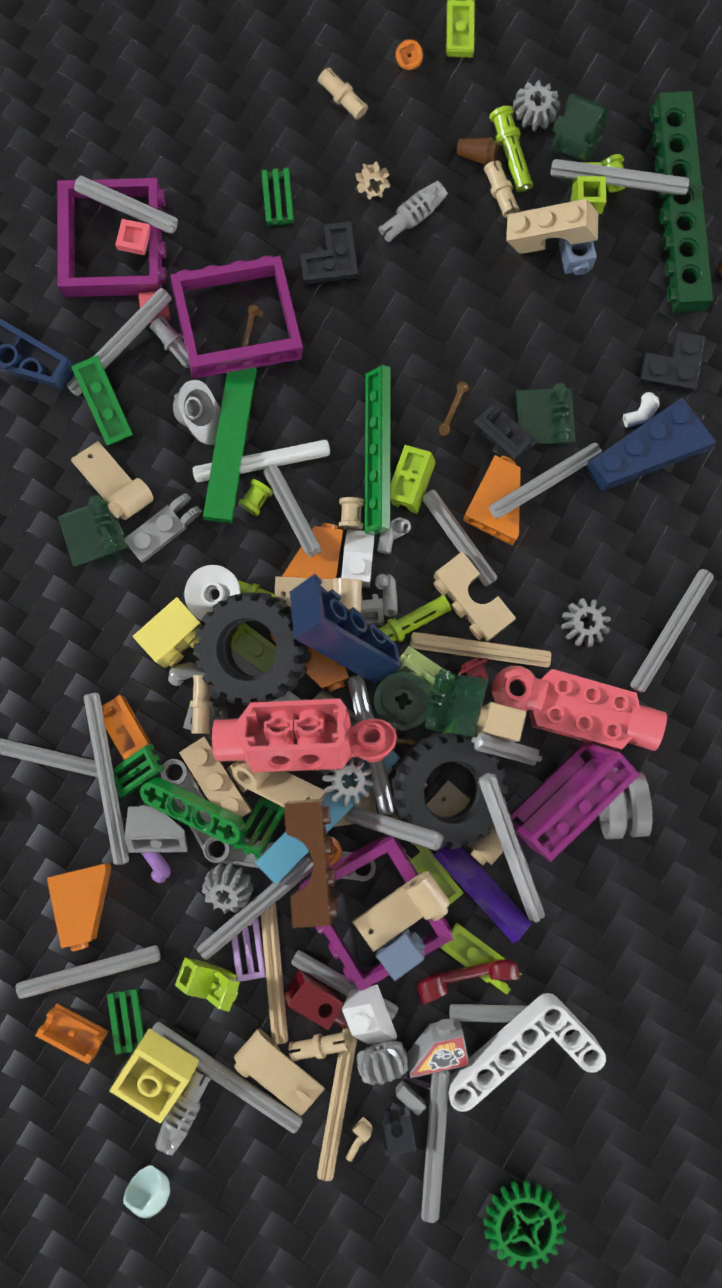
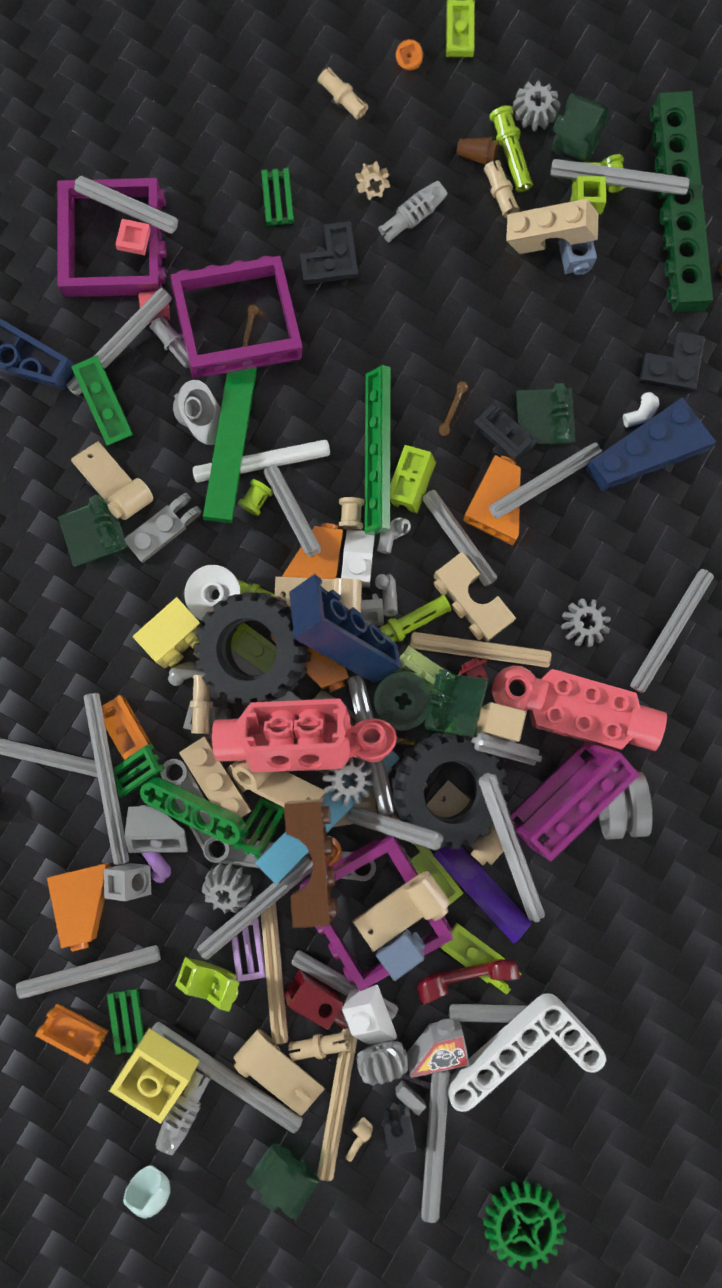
(127, 881): none -> light grey brick
(283, 1180): none -> clear green brick

